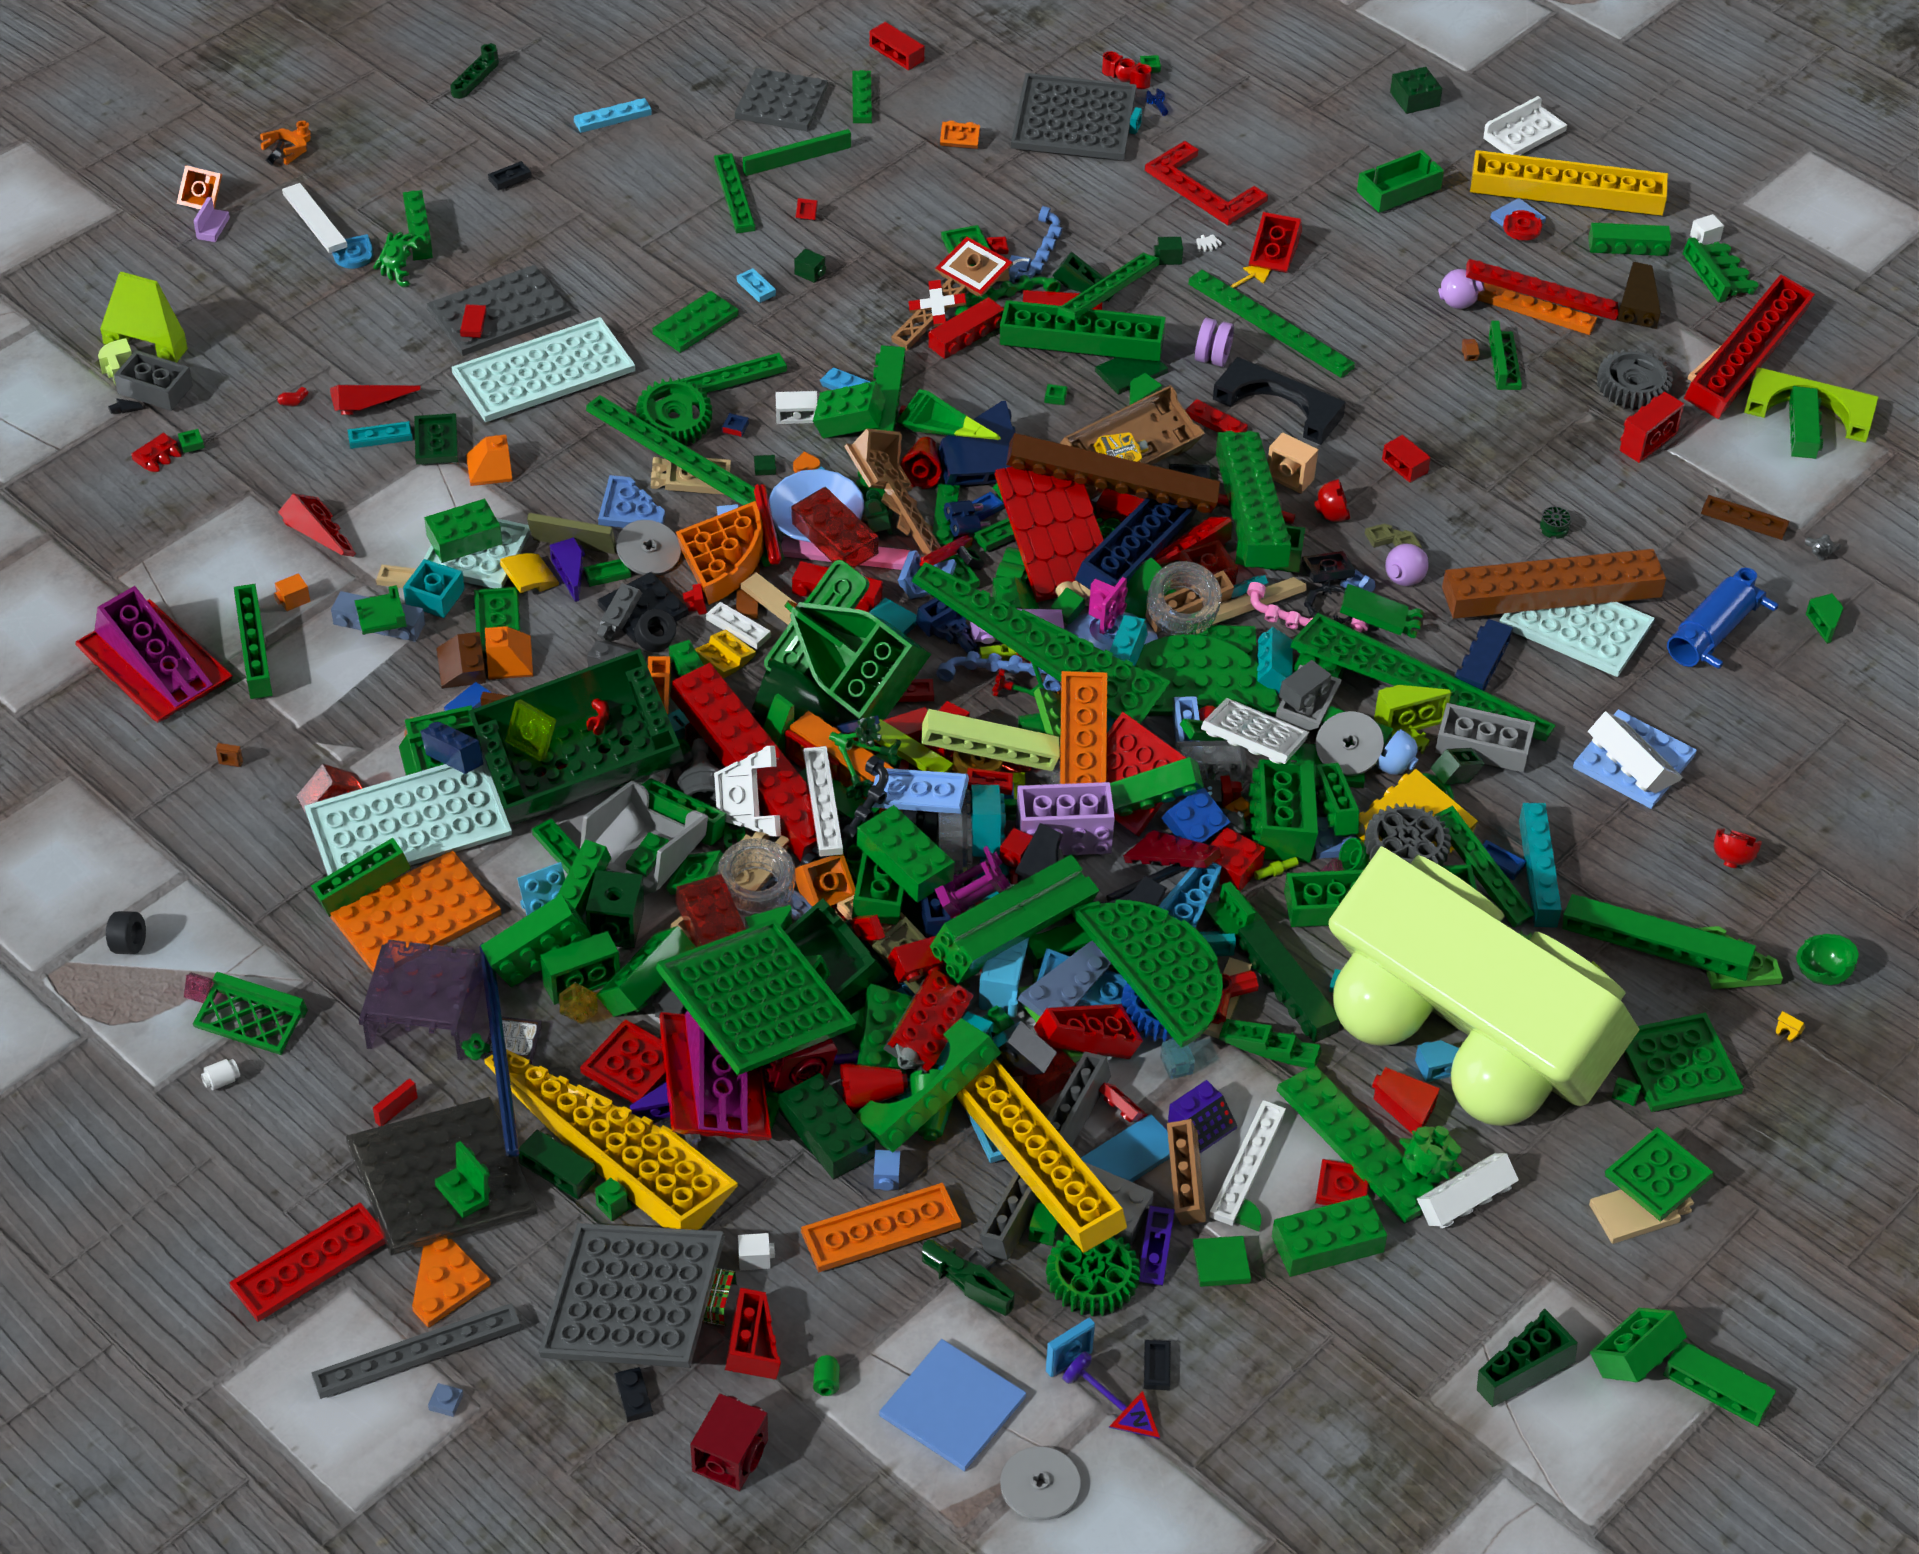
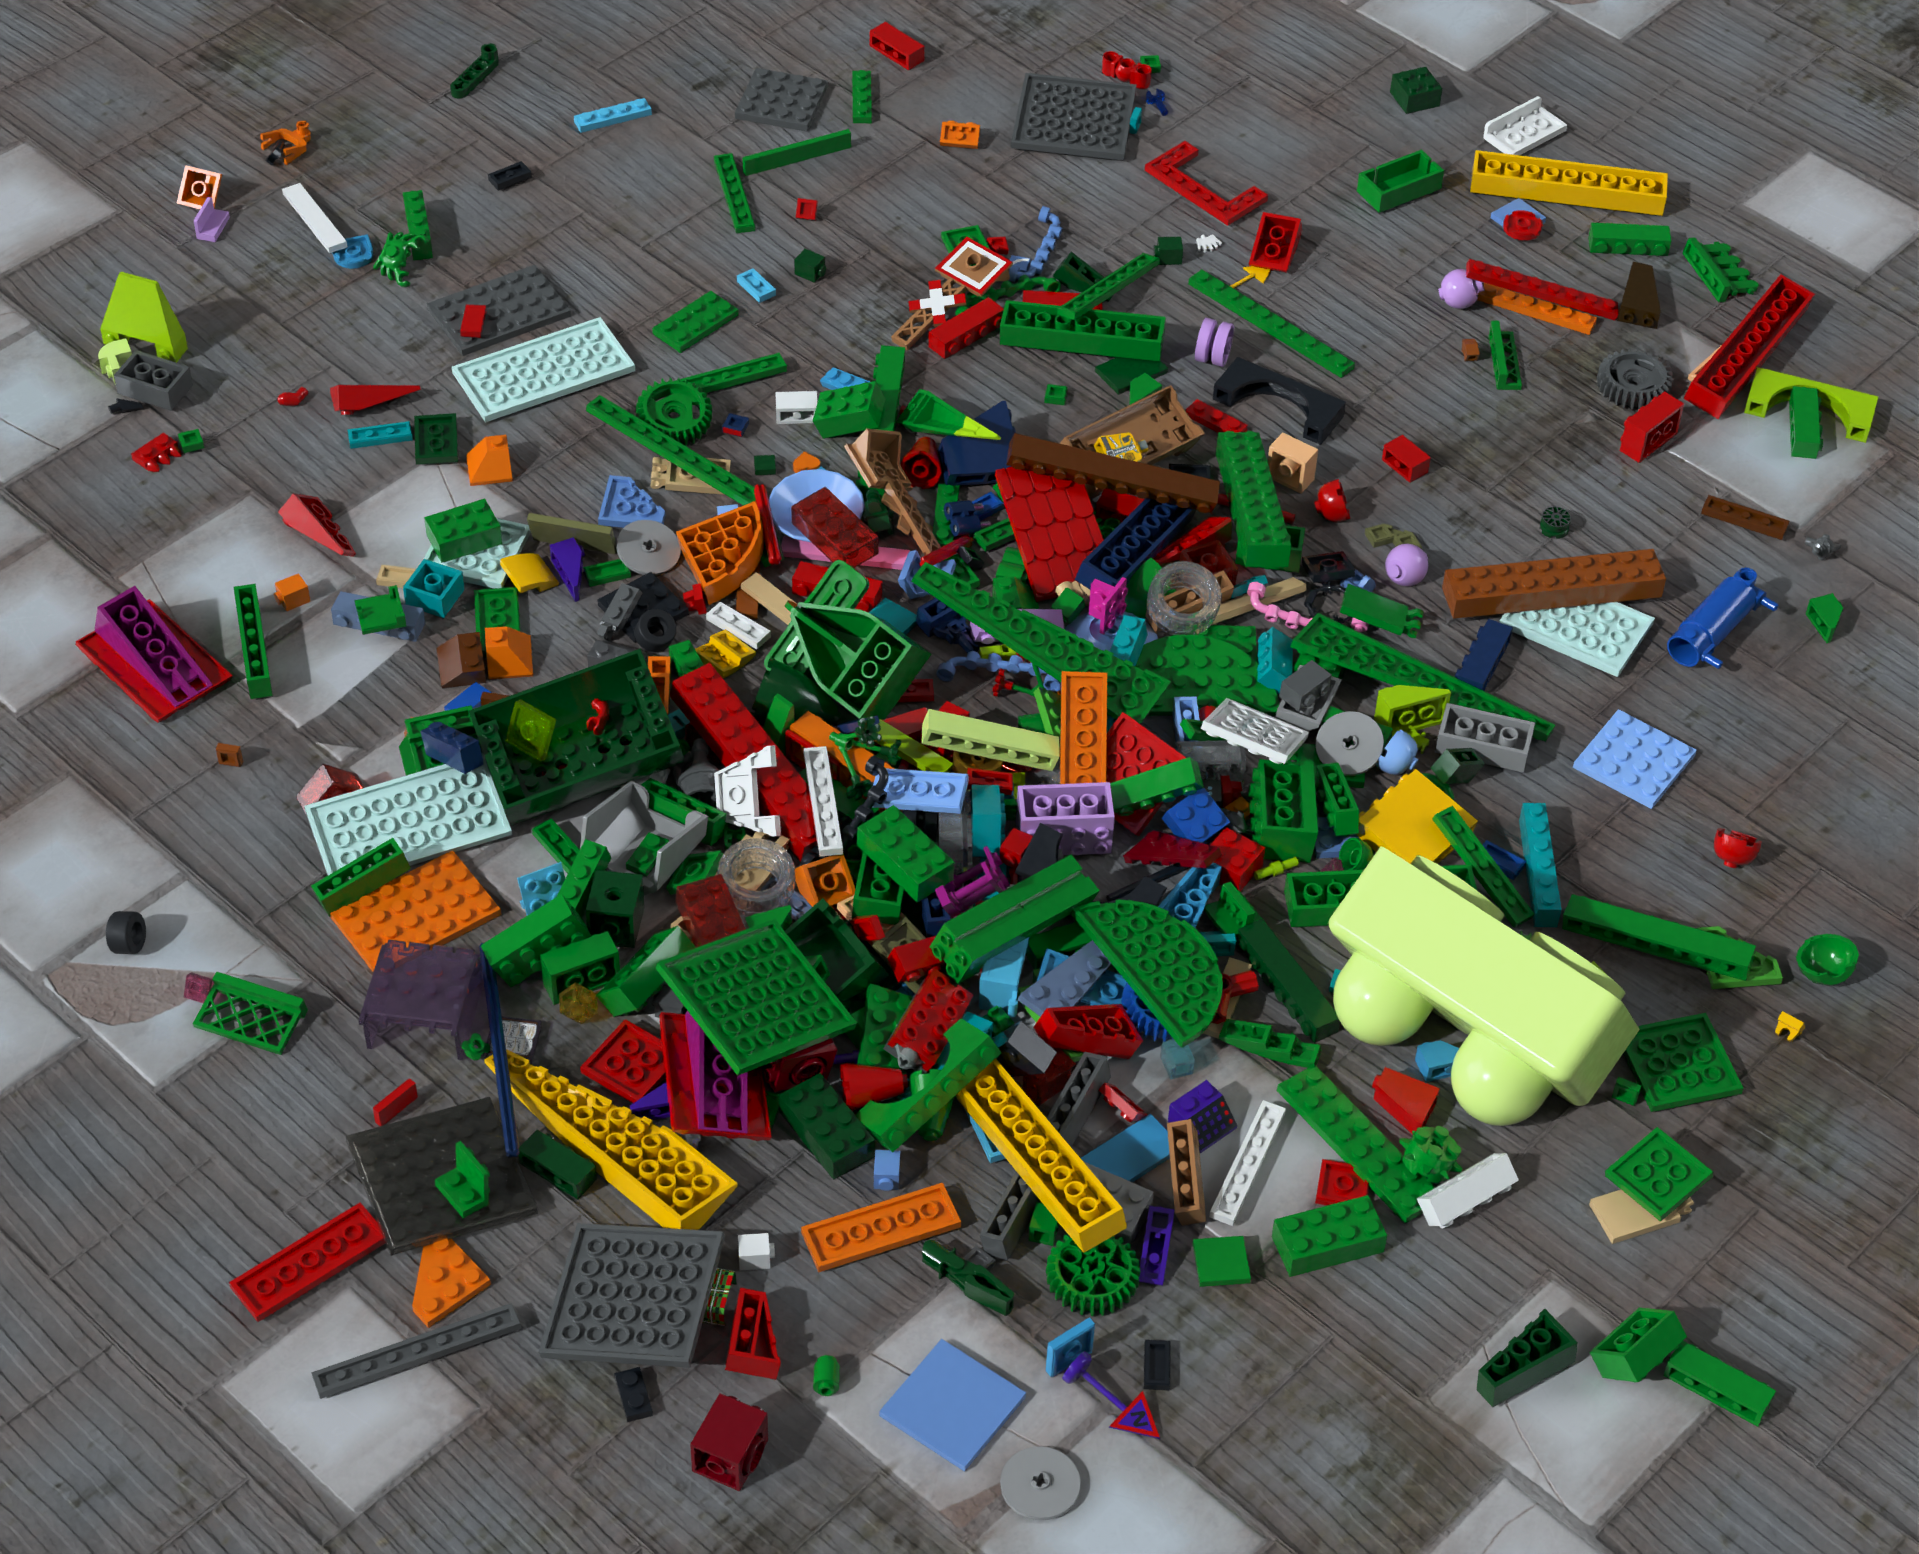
(220, 1074): white brick -> none
(445, 1399): sand blue plate -> none
(615, 1196): green brick -> none
(1249, 1216): green tile -> none
(1408, 834): dark grey gear -> none
(1633, 753): white slope -> none
(1707, 229): white brick -> none

